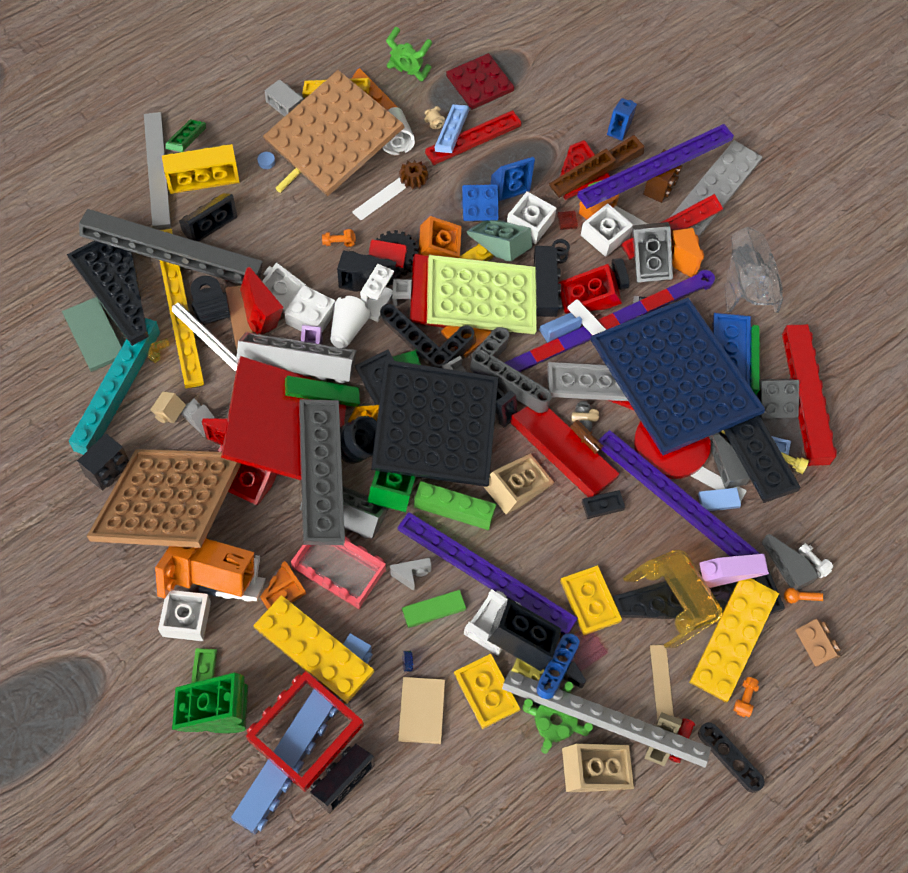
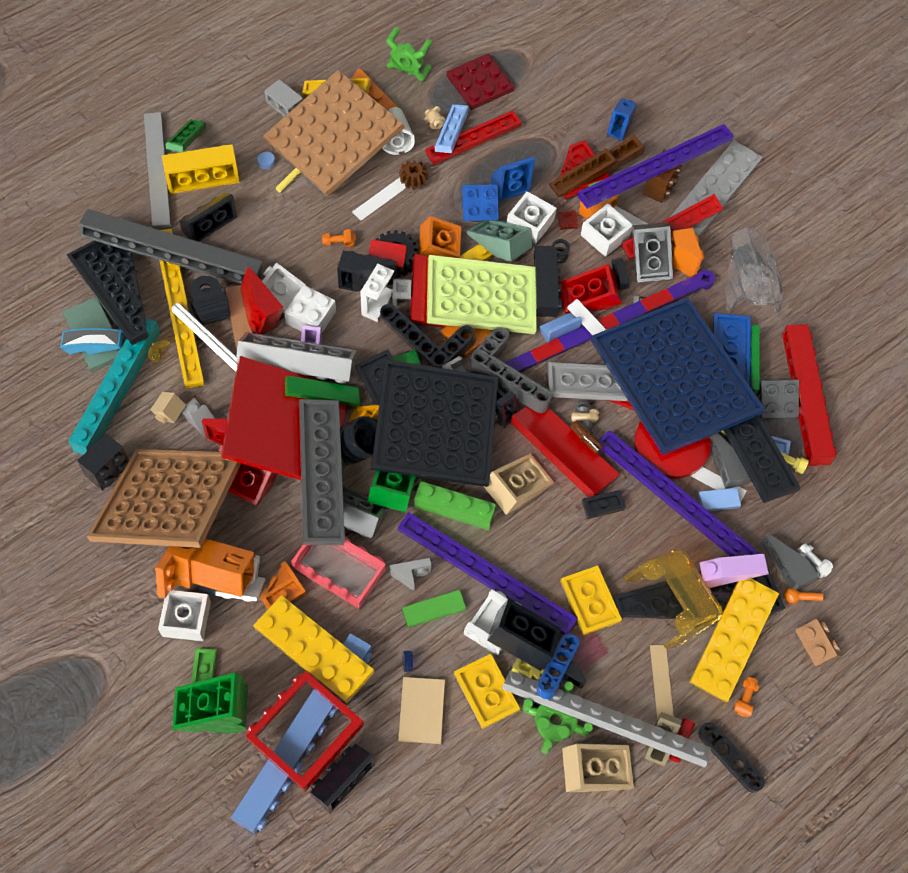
(91, 340): none -> slope
(348, 319): white cone -> none

